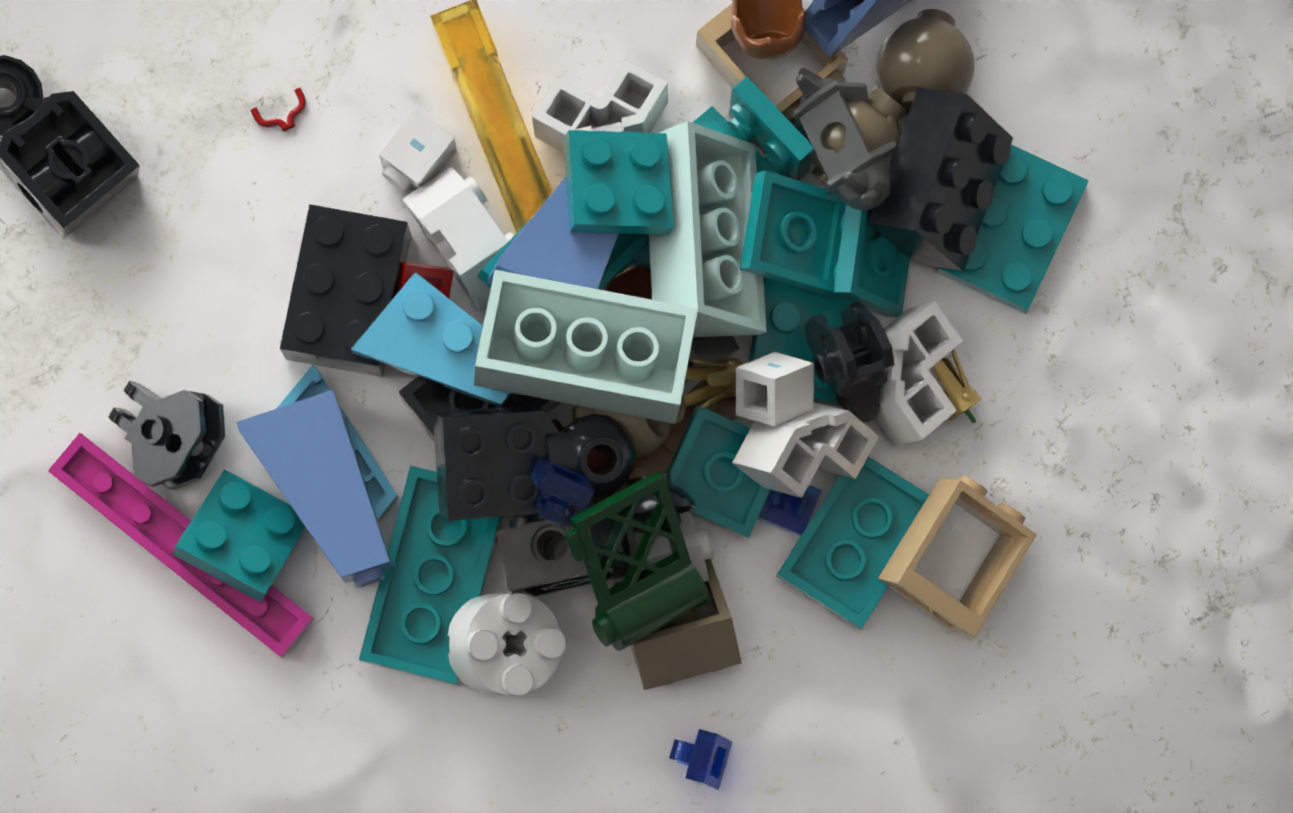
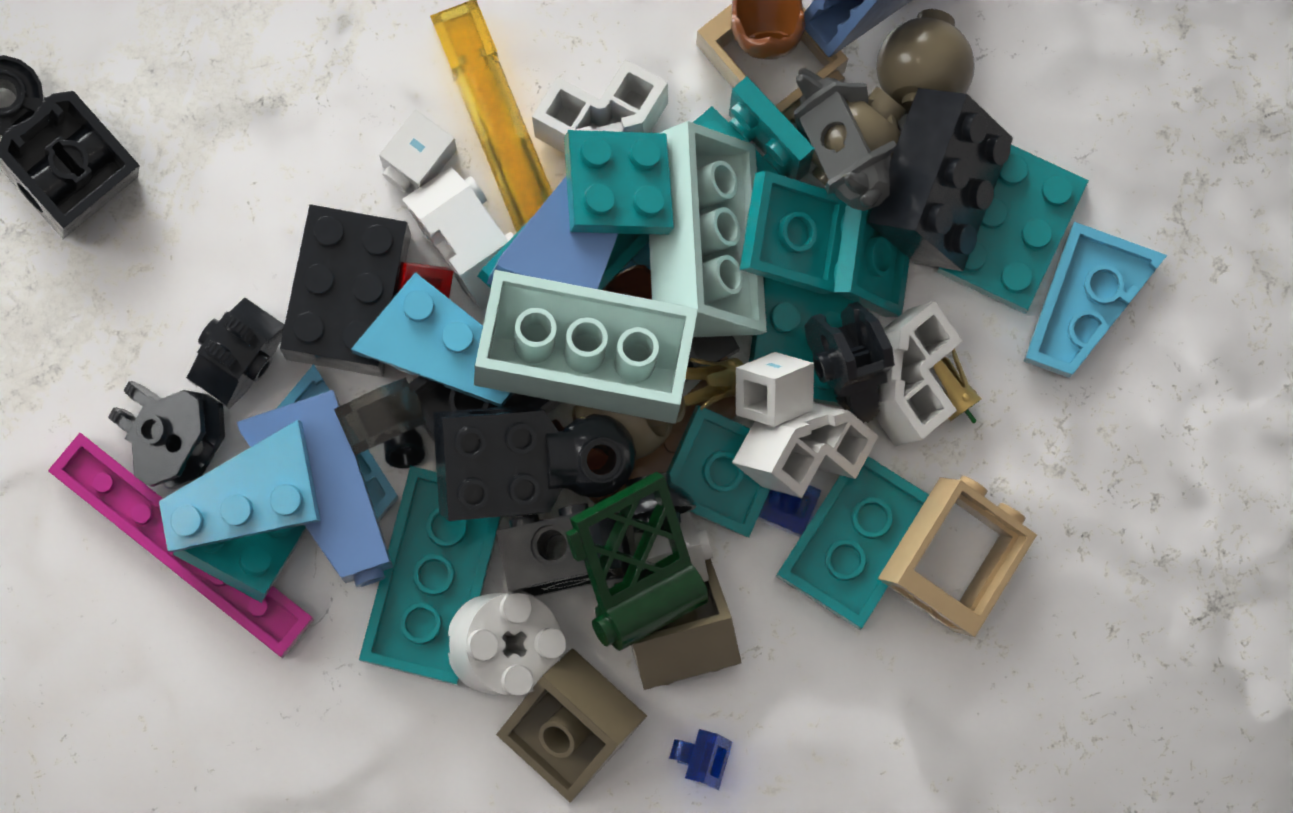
(235, 352): none -> black hinge
(246, 496): none -> medium azure wing
(290, 118): red piece -> none
(380, 415): none -> clear smoke brick
(403, 458): none -> black hinge
(559, 489): clear blue tile -> none
(571, 724): none -> dark tan slope
(1086, 296): none -> medium azure wing

